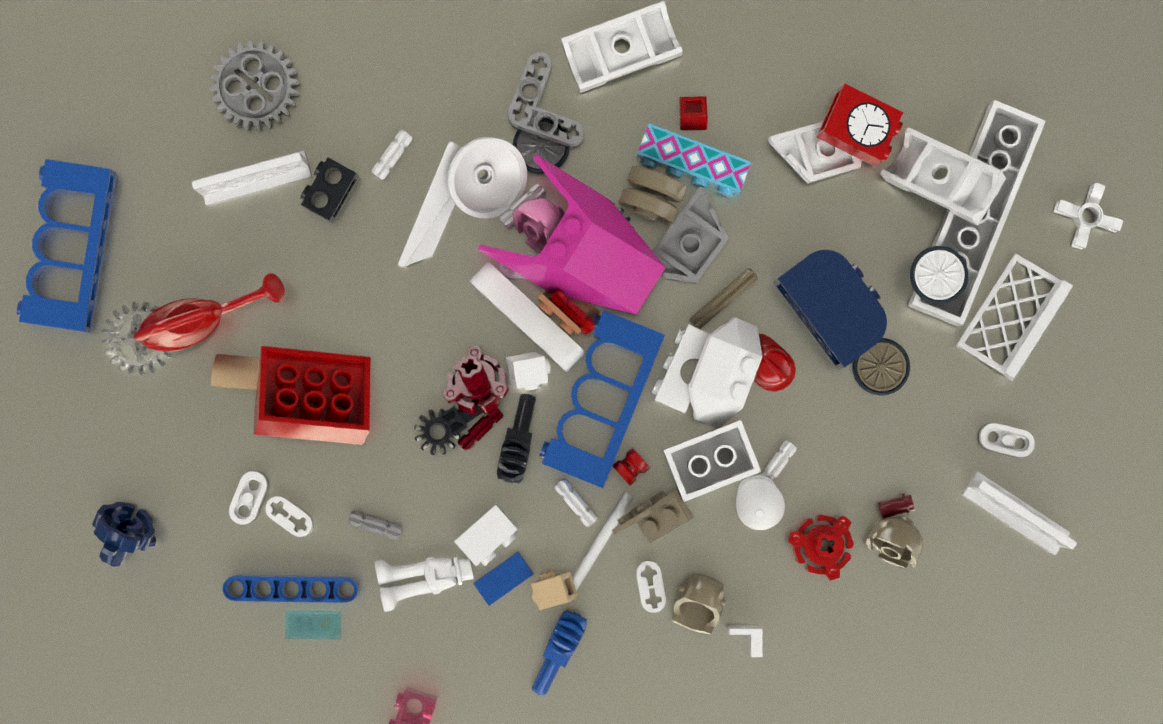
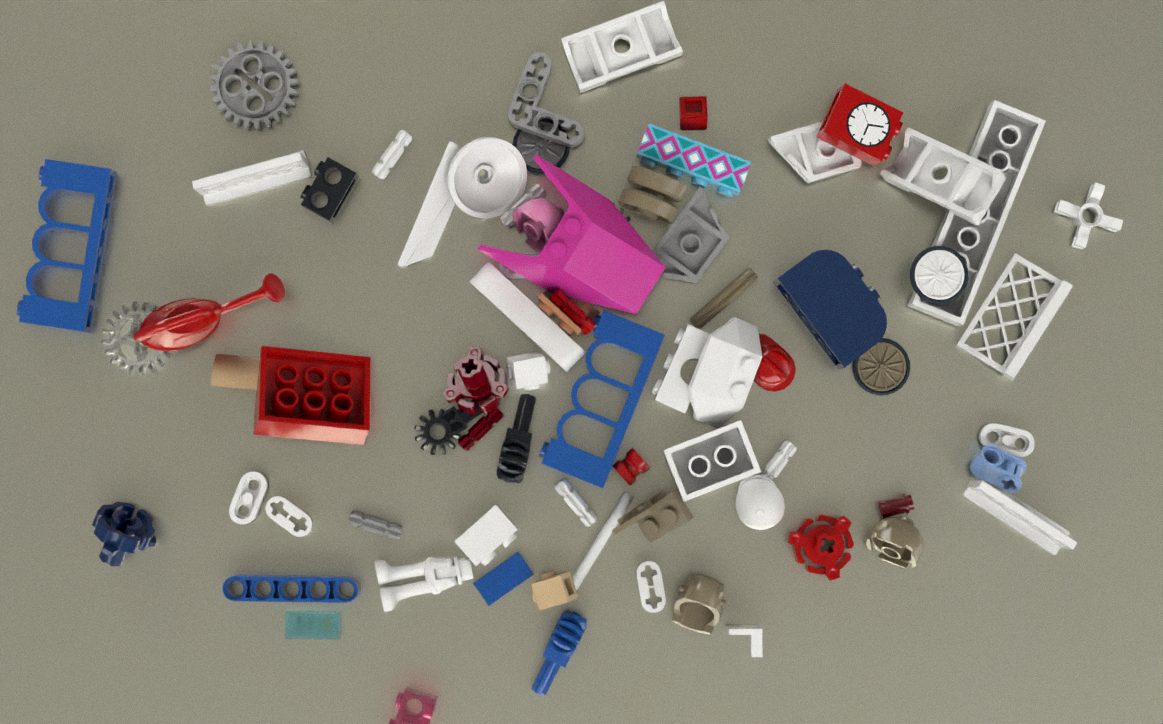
(998, 467): none -> light blue piece

